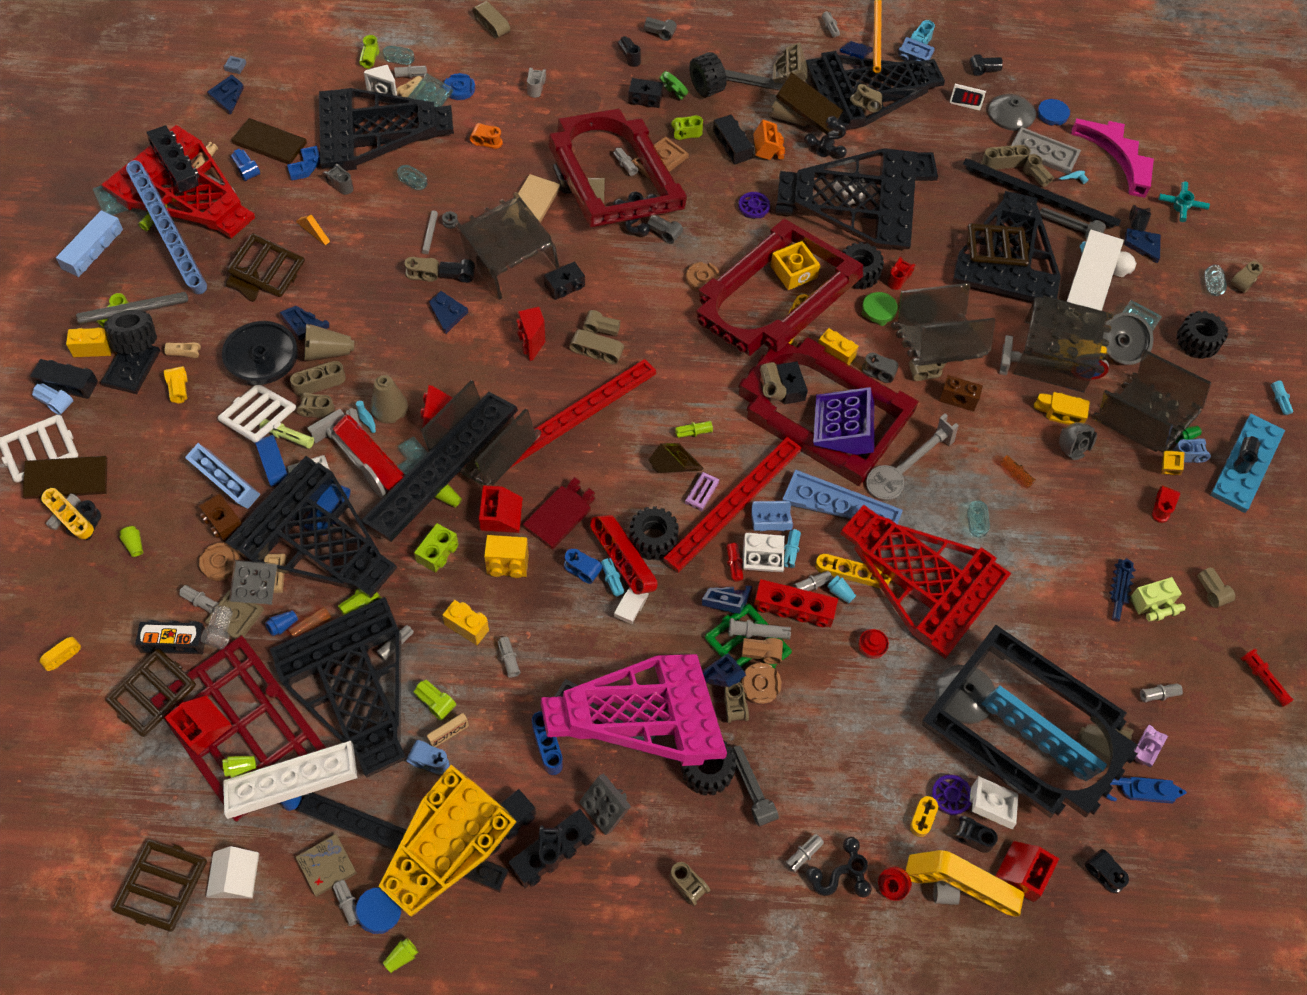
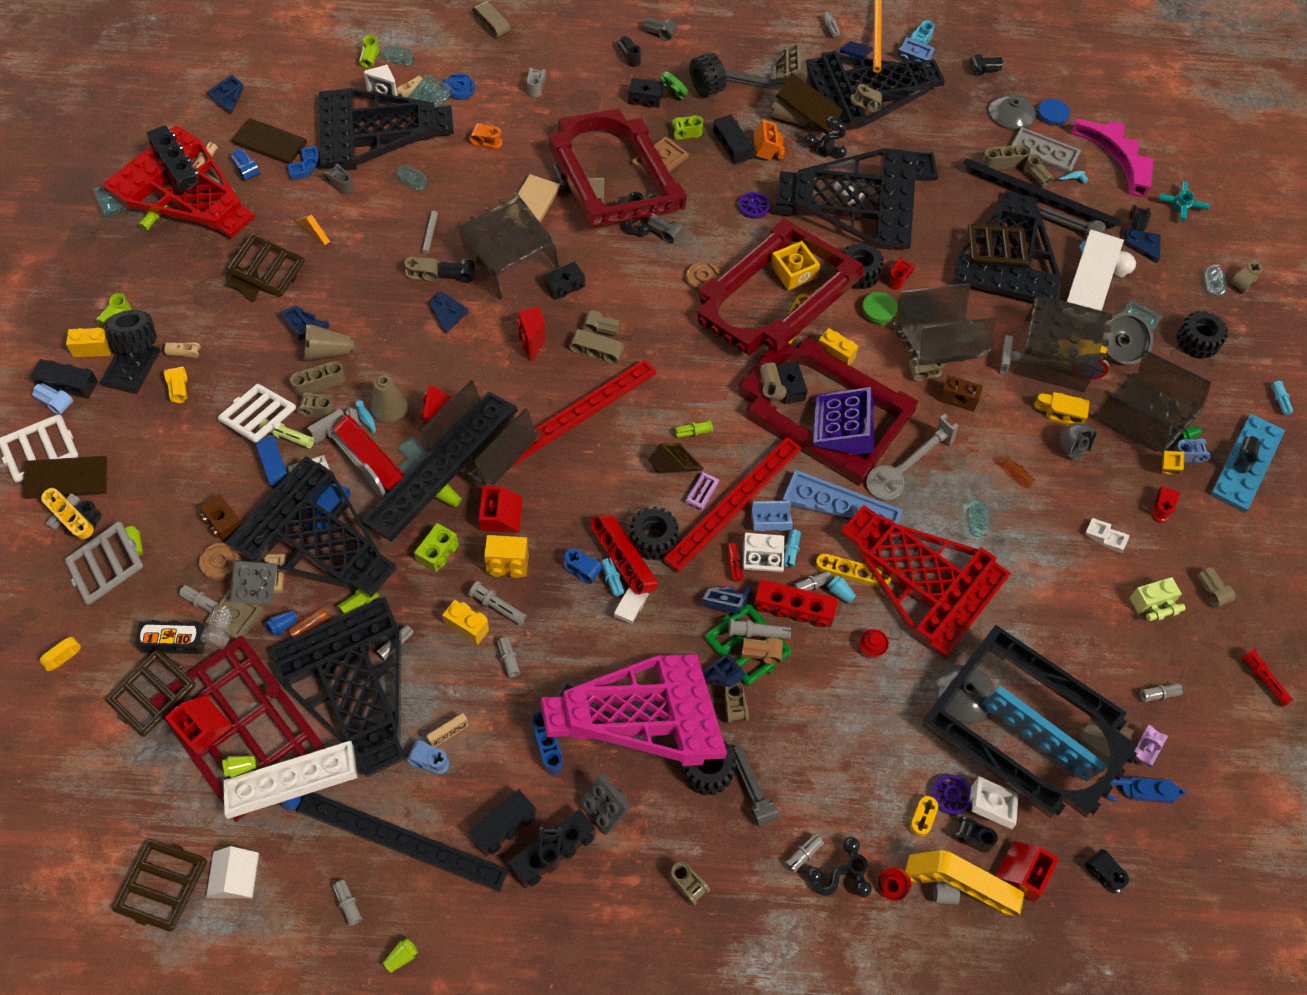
(89, 243): light blue brick -> none
(121, 575): none -> light grey bar
(142, 305): dark grey axle -> none
(171, 232): medium blue beam -> none
(222, 476): light blue brick -> none
(235, 65): sand blue tile -> none
(259, 352): black dish -> none
(325, 865): dark tan tile -> none
(377, 911): blue tile -> none
(410, 71): light grey axle -> none
(438, 703): lime piece -> none
(446, 840): yellow wedge -> none
(450, 215): dark grey bush -> none
(490, 596): none -> light grey pin
(560, 514): dark red tile -> none
(625, 161): light grey axle -> none
(761, 683): medium nougat tile -> none
(881, 368): dark grey piece -> none
(967, 97): slope -> none
(1104, 535): none -> white slope
(1121, 587): dark blue piece -> none

